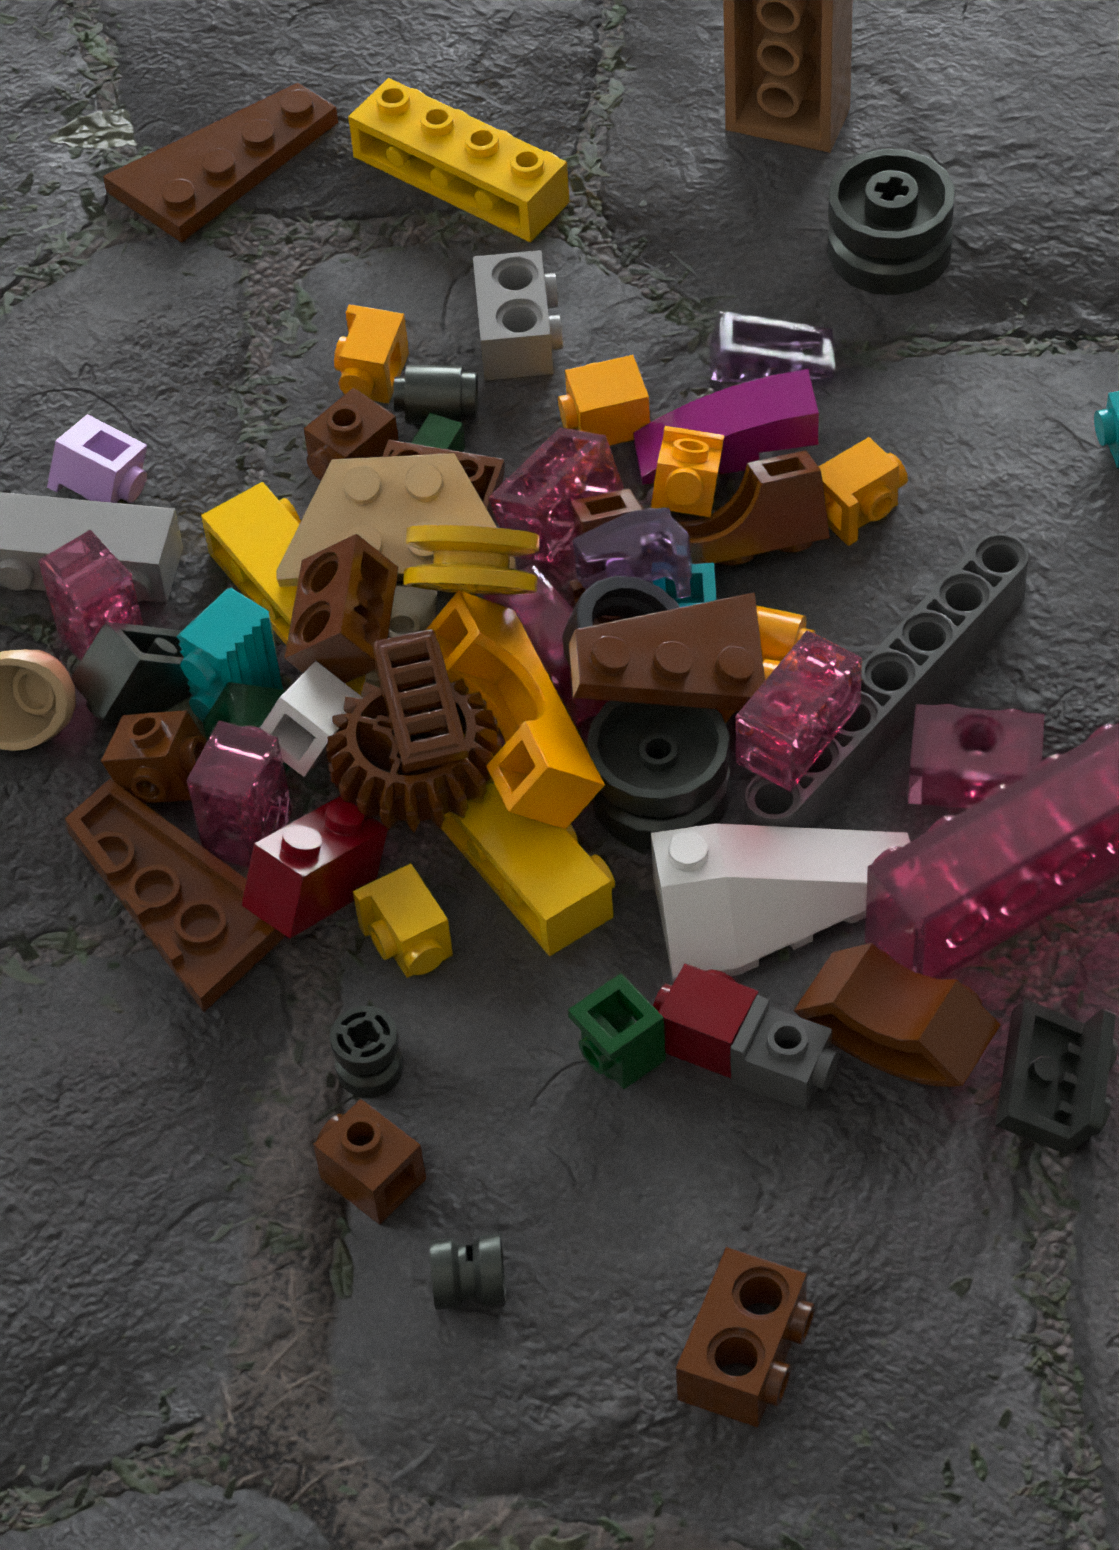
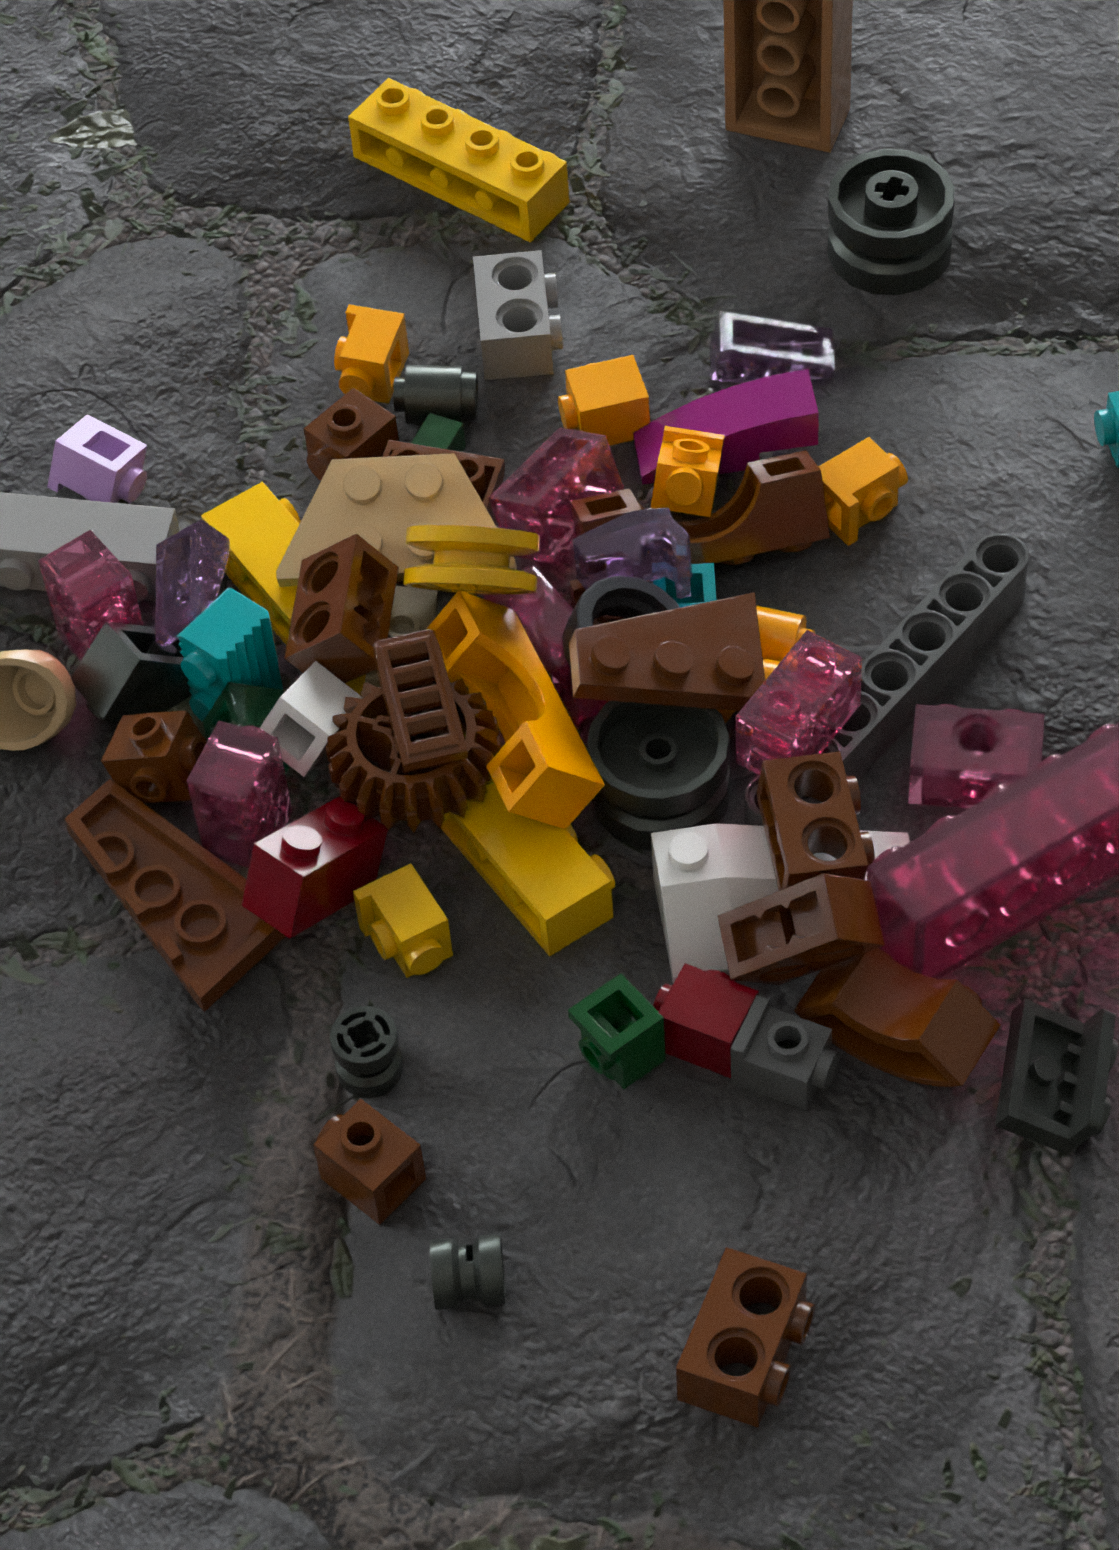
(187, 577): none -> clear purple slope
(217, 165): reddish brown wing -> none
(800, 929): none -> reddish brown brick
(801, 828): none -> reddish brown brick

